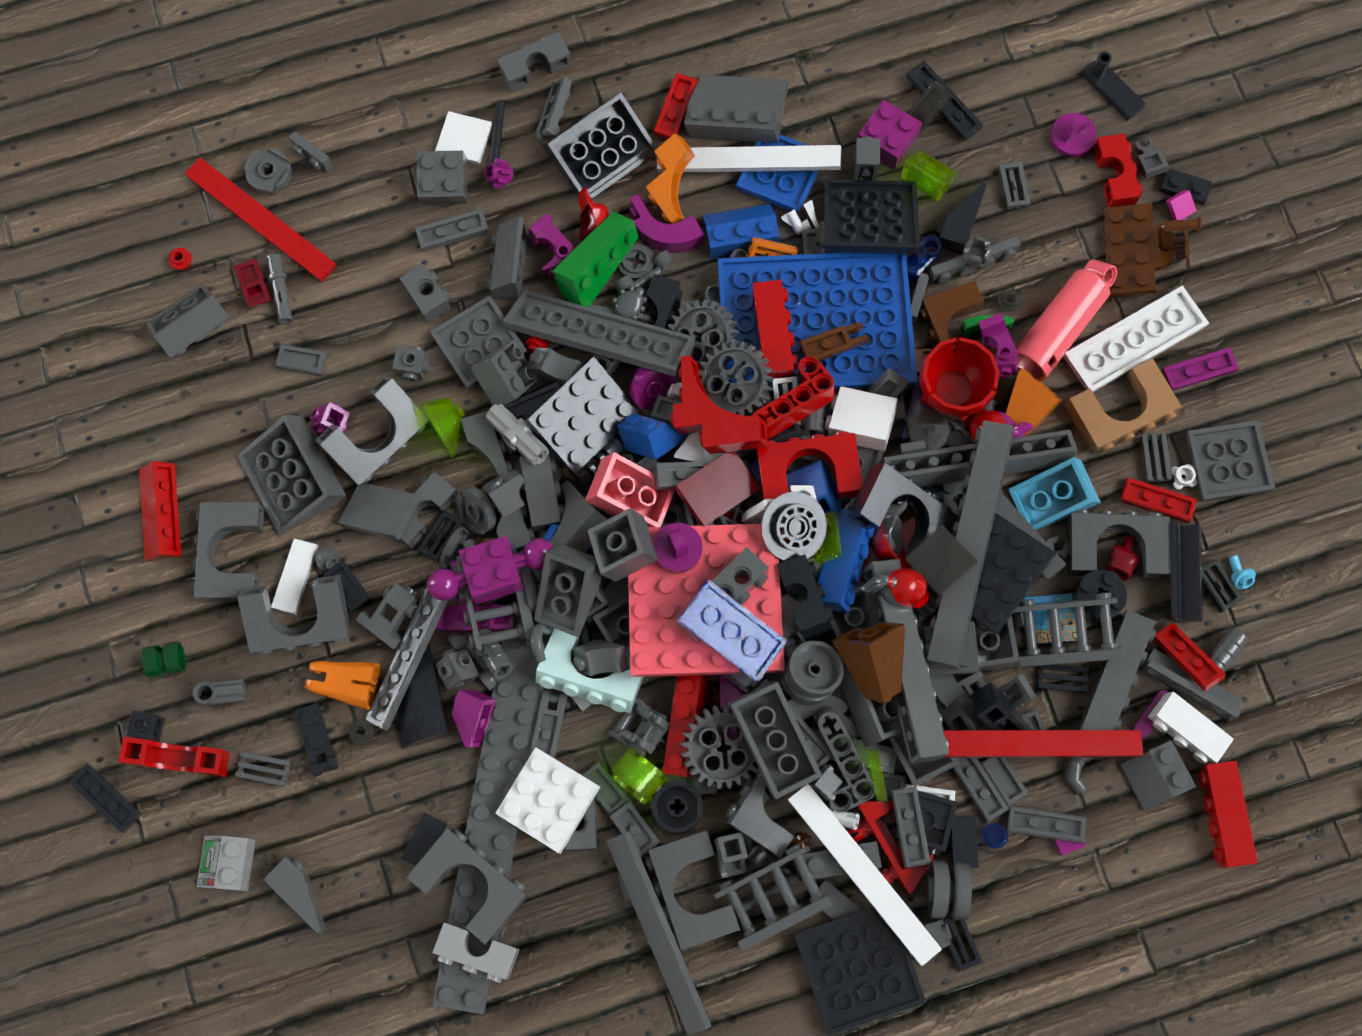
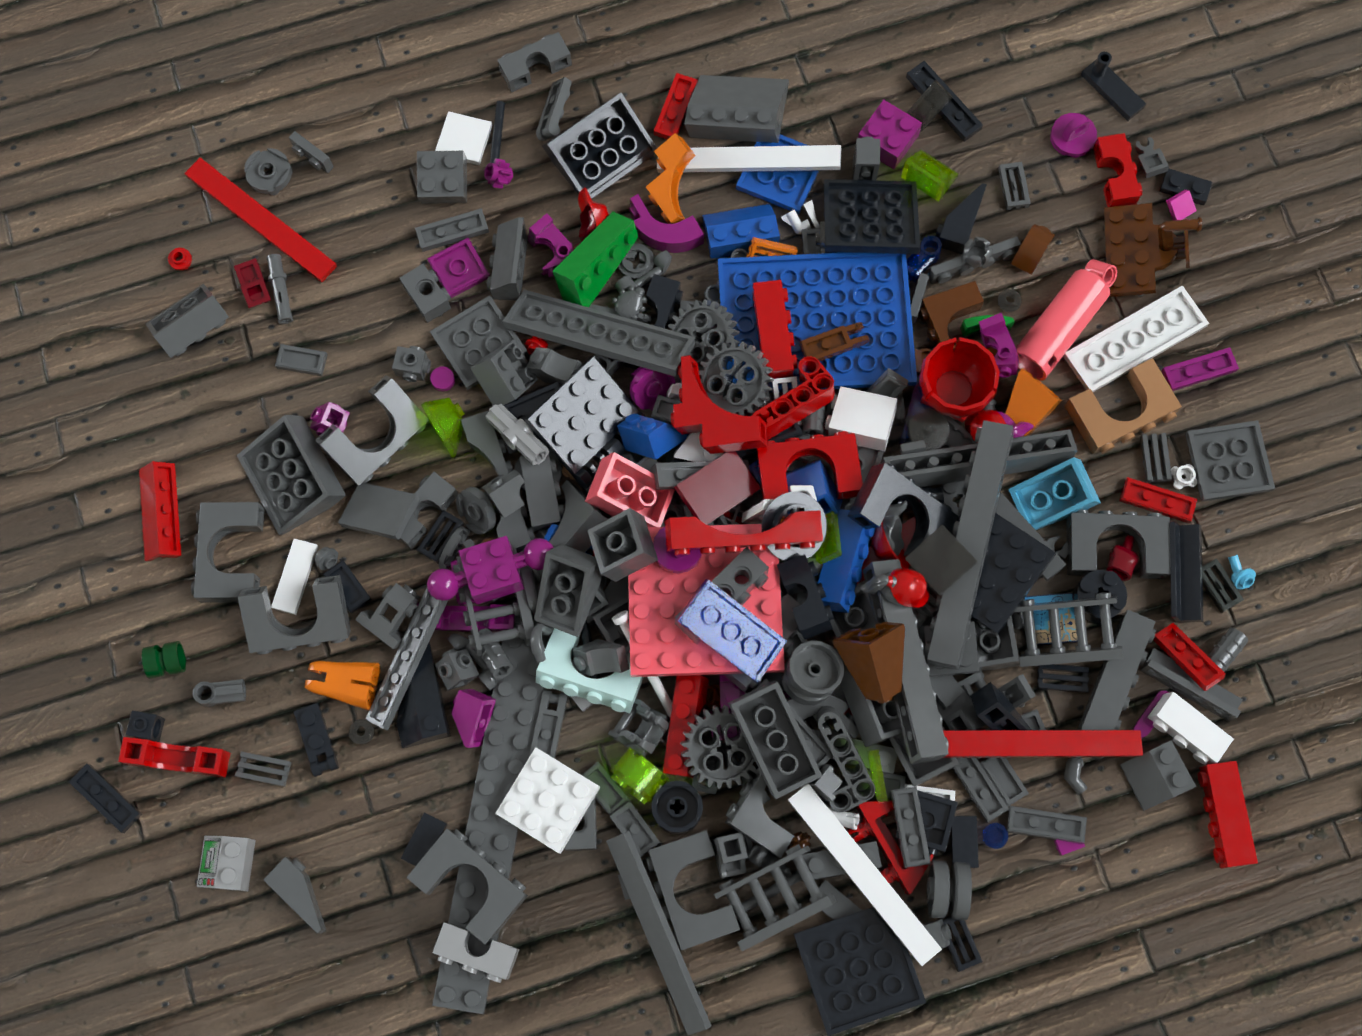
(442, 379): none -> magenta tile
(458, 267): none -> magenta tile
(622, 620): none -> white bar
(690, 533): none -> red arch
(1033, 248): none -> reddish brown brick

